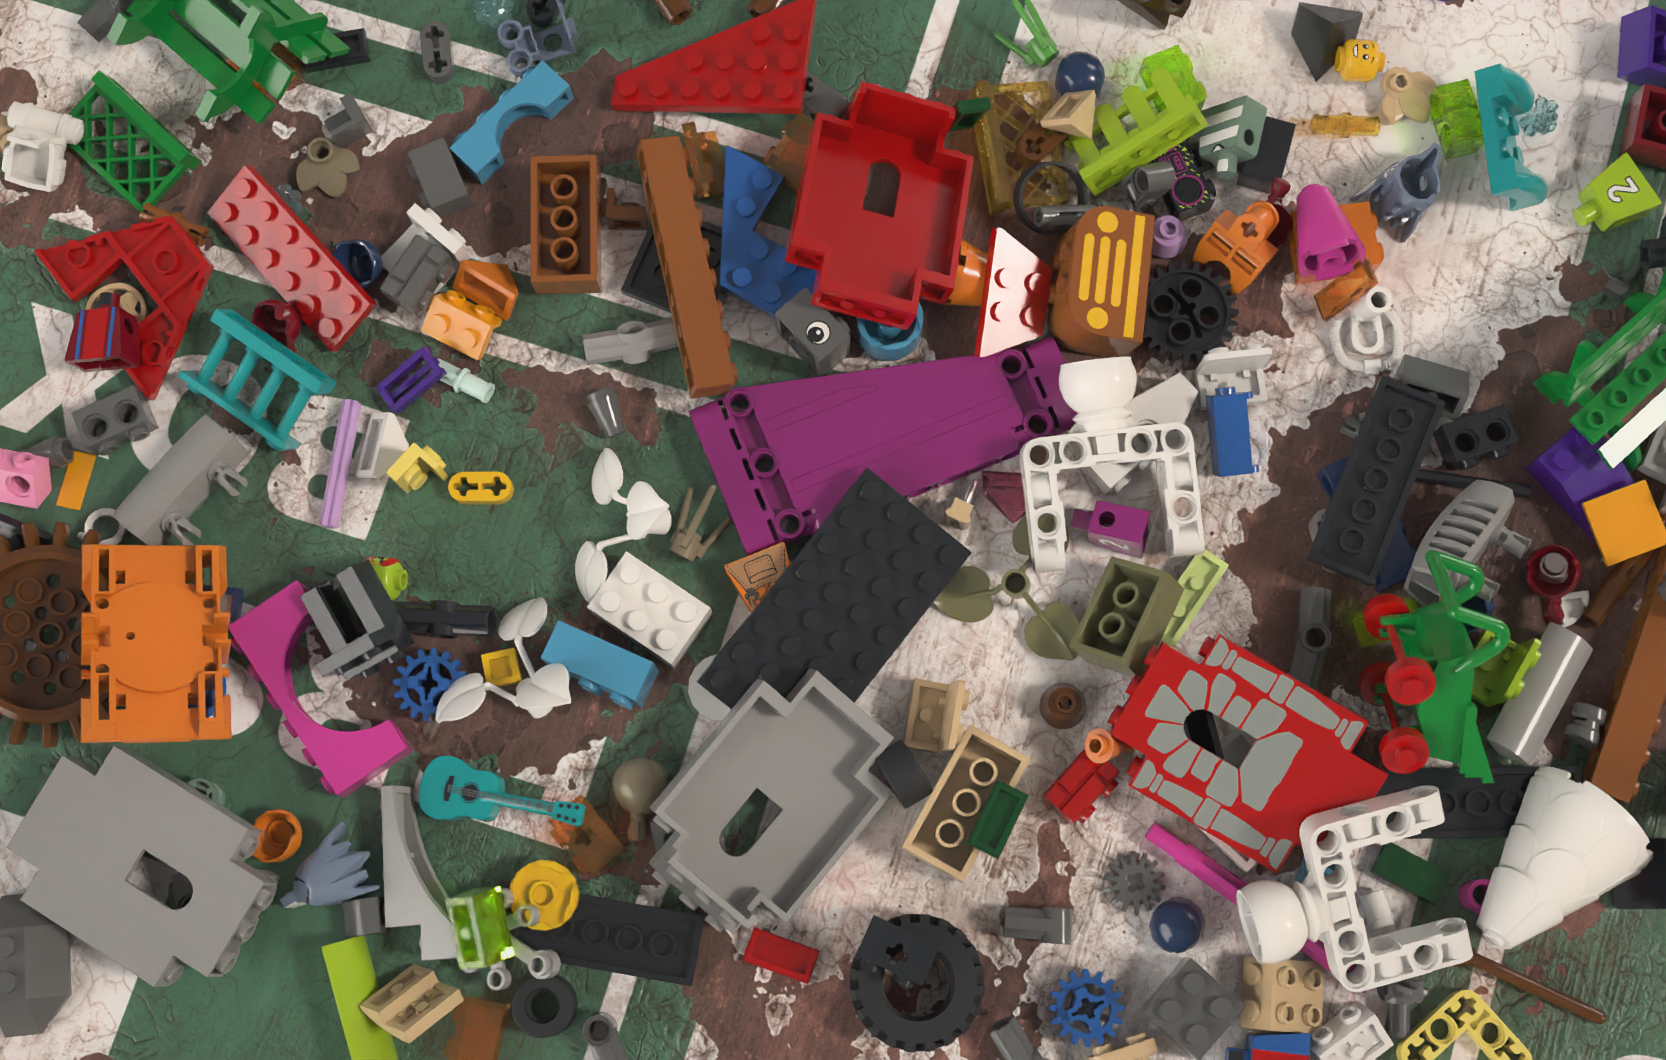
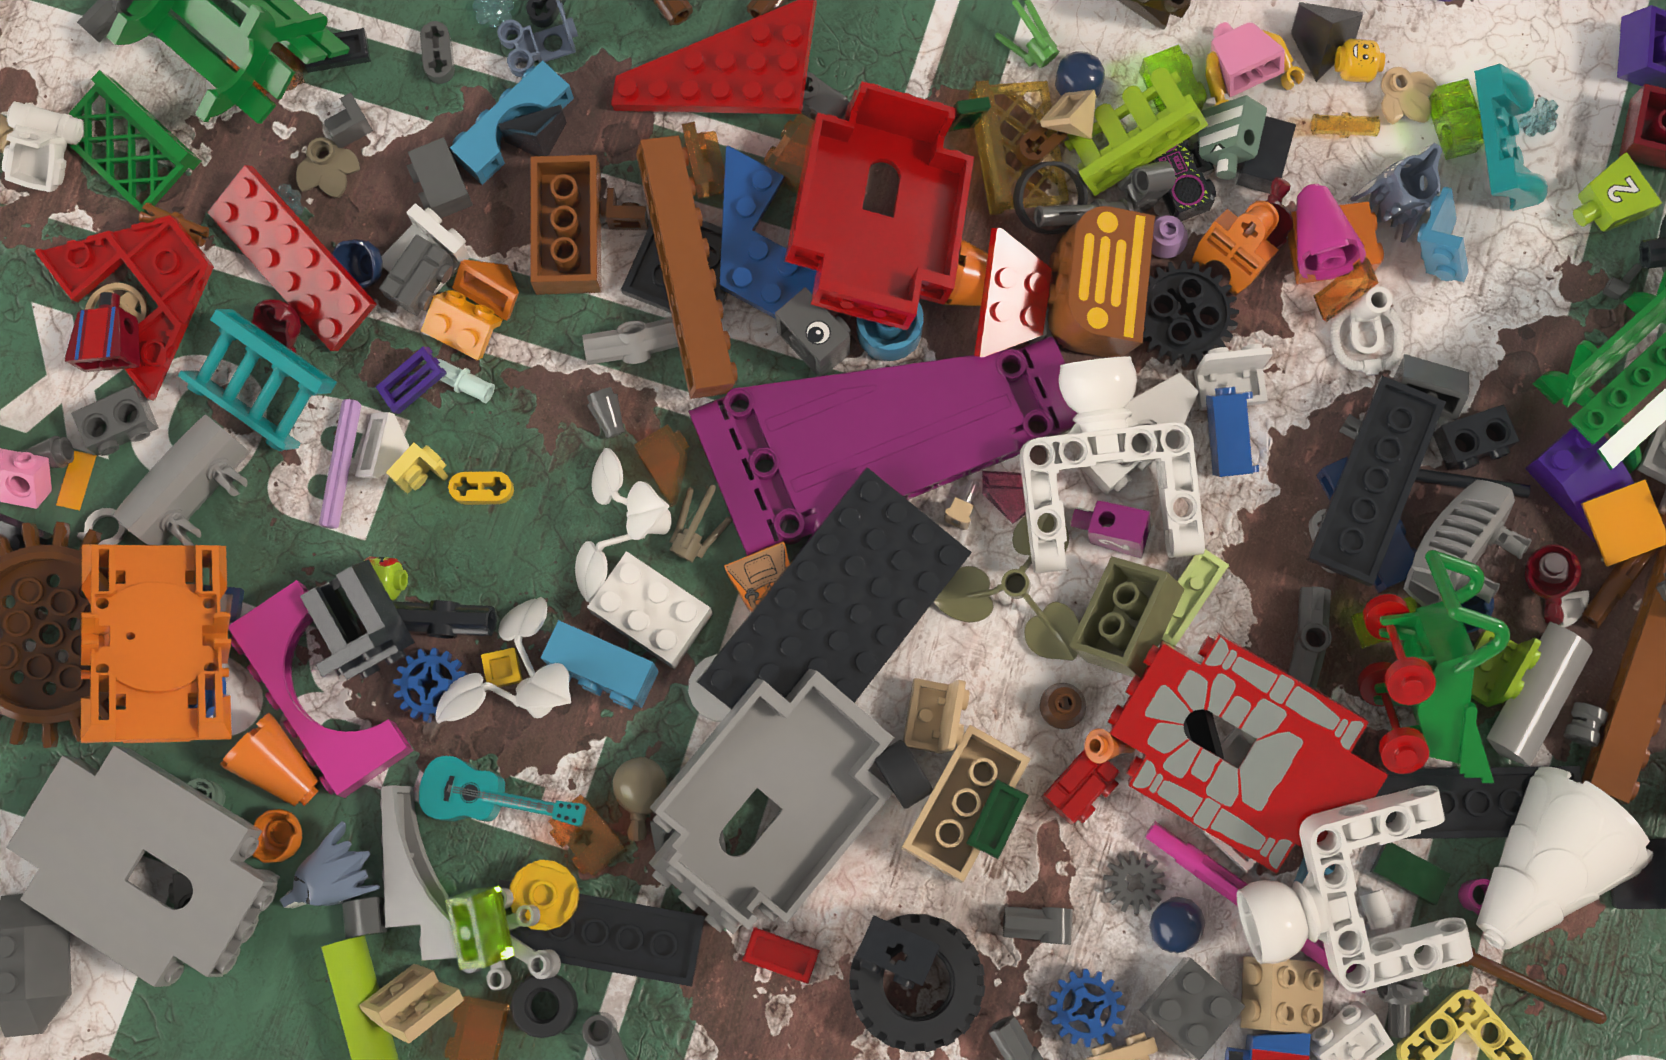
(272, 763): none -> orange cone
(536, 131): none -> black slope
(665, 460): none -> clear orange slope
(1245, 59): none -> bright pink torso
(1442, 252): none -> dark azure bracket

